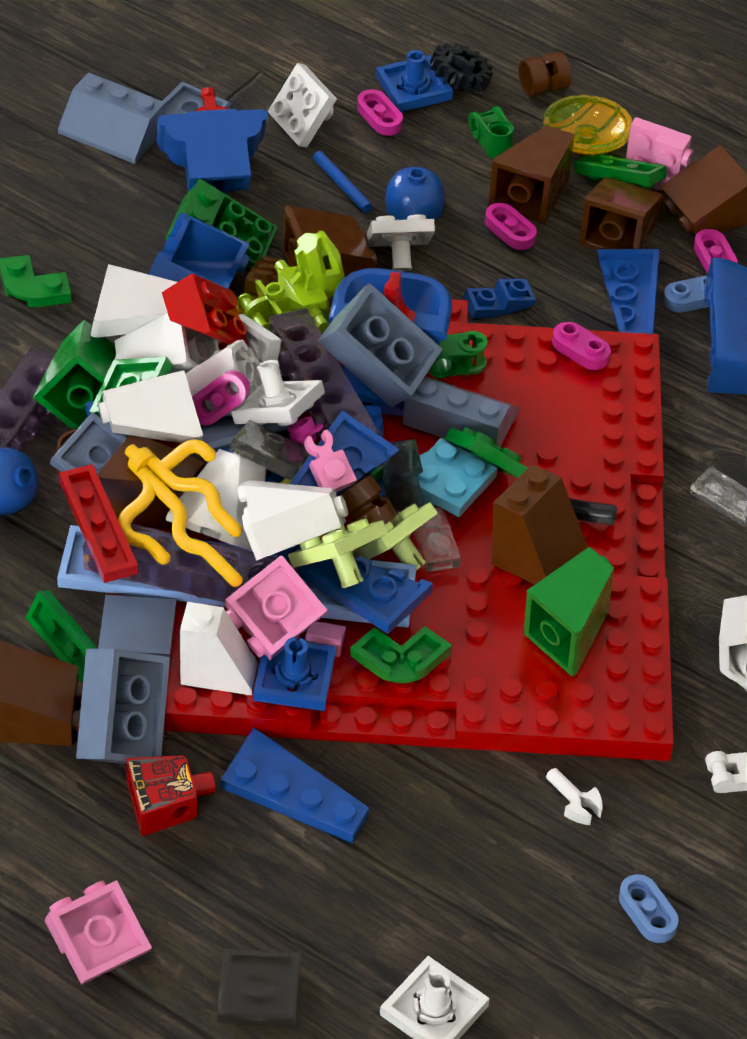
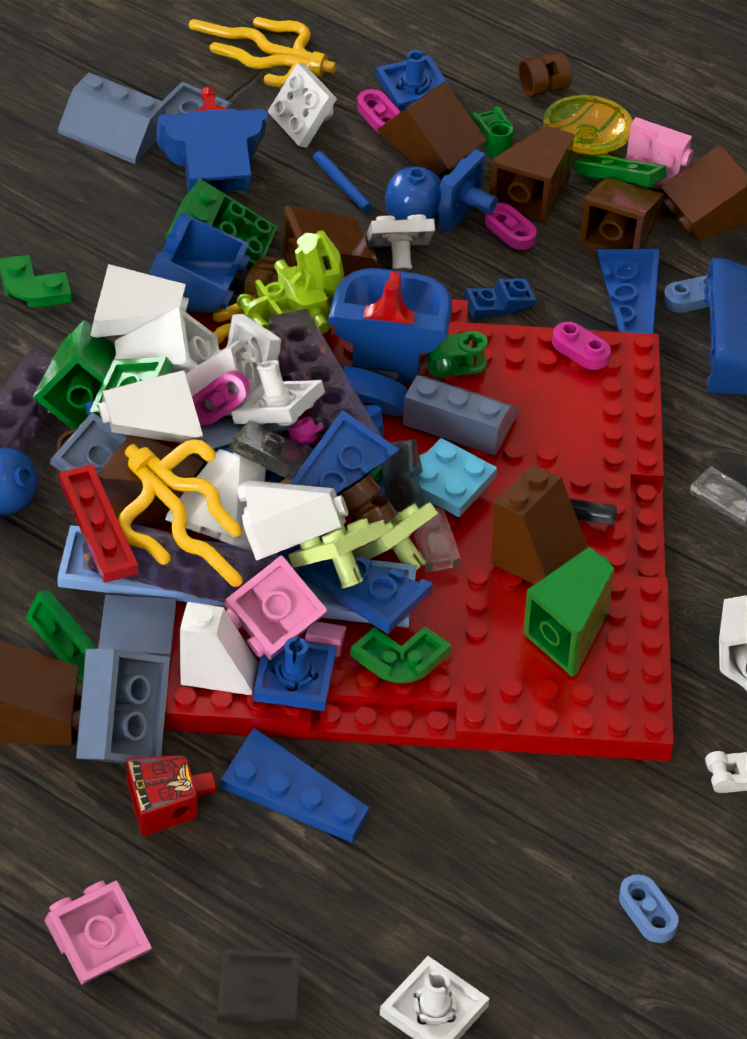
(205, 309): red slope -> none
(280, 55): none -> yellow plant
(329, 467): bright pink plate -> none
(380, 346): sand blue slope -> none
(434, 131): none -> reddish brown slope
(461, 67): black gear -> none
(464, 191): none -> blue plate
(485, 449): green plate -> none
(574, 810): white bar -> none
(712, 244): dark pink plate -> none

